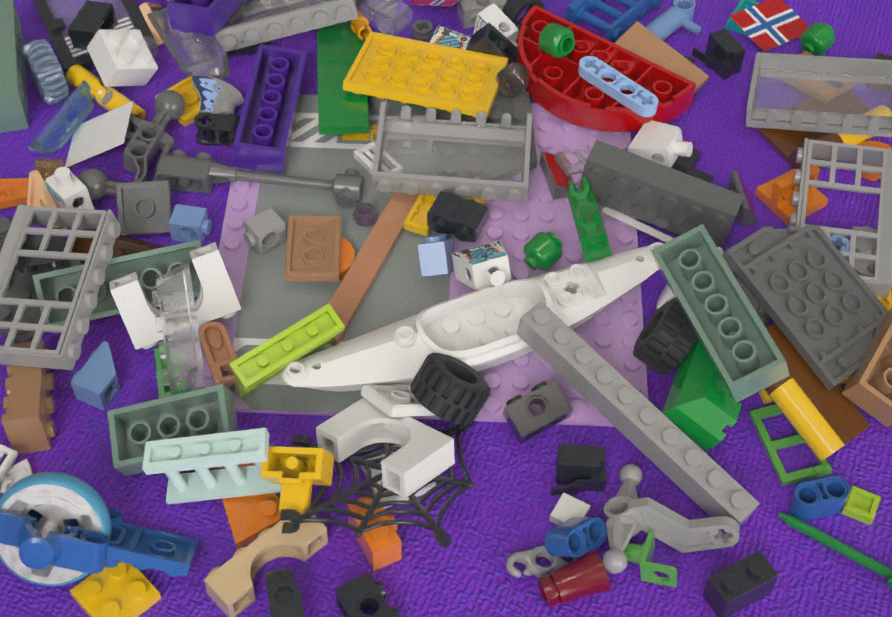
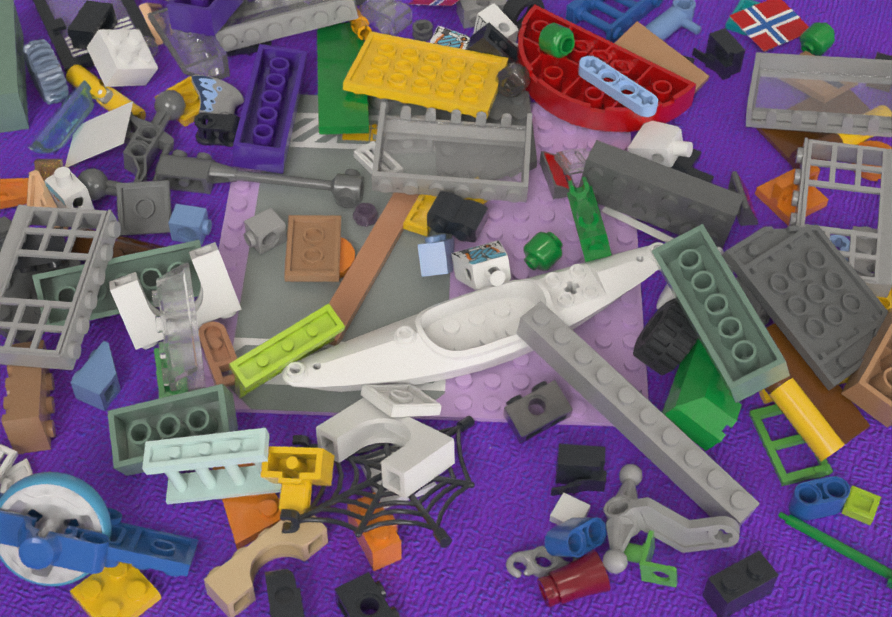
(450, 388): black tyre -> none

